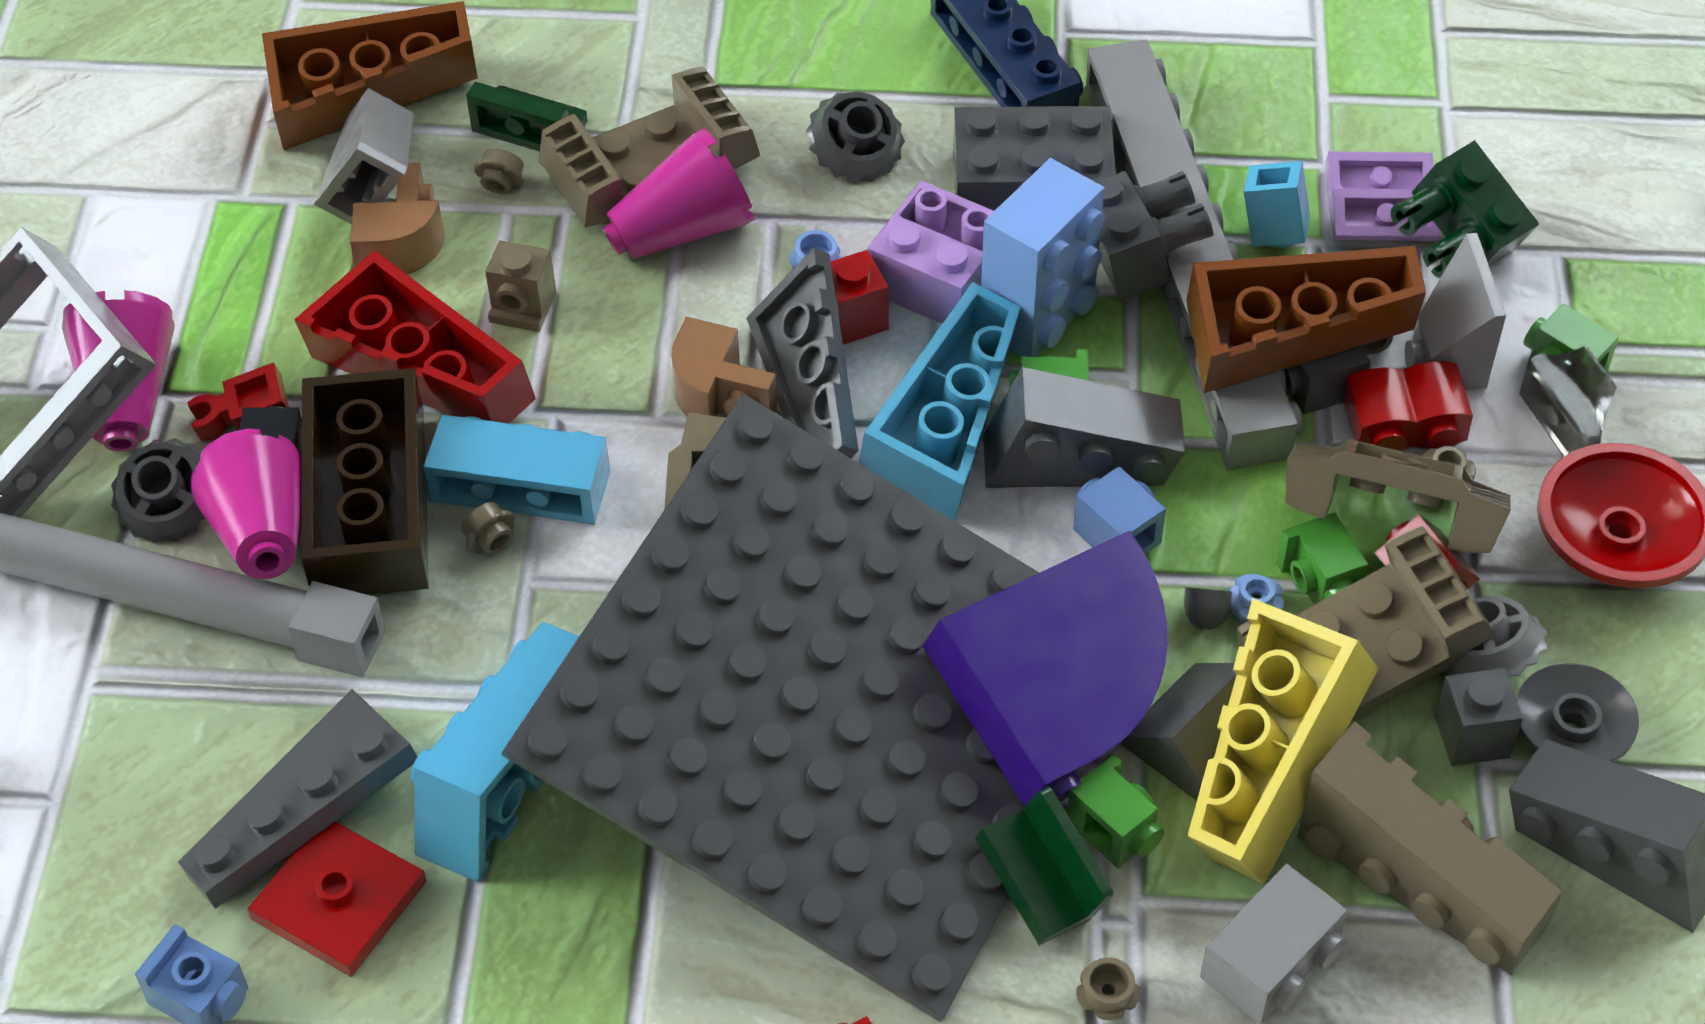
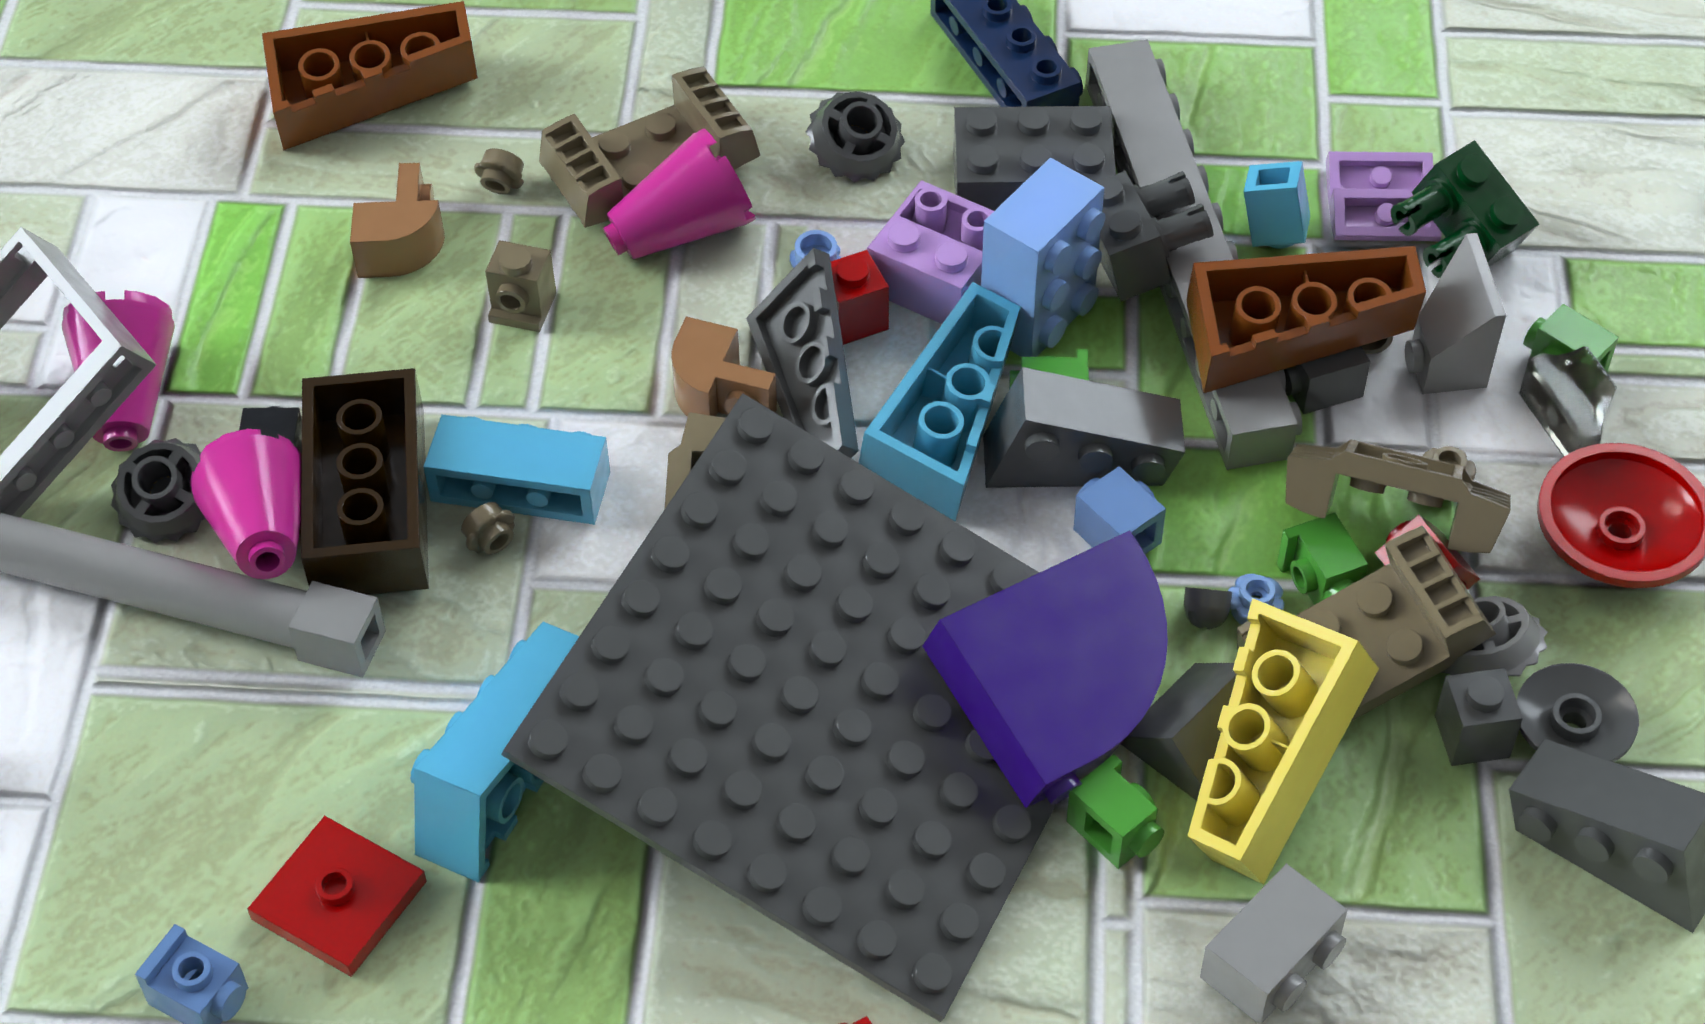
(253, 389): red plate -> none
(309, 789): dark grey wing -> none
(367, 156): light grey slope -> none
(390, 322): red wedge -> none
(515, 114): dark green panel -> none
(1045, 867): dark green panel -> none
(1112, 974): dark tan plate -> none
(1408, 406): red brick -> none
(1424, 853): dark tan wedge -> none

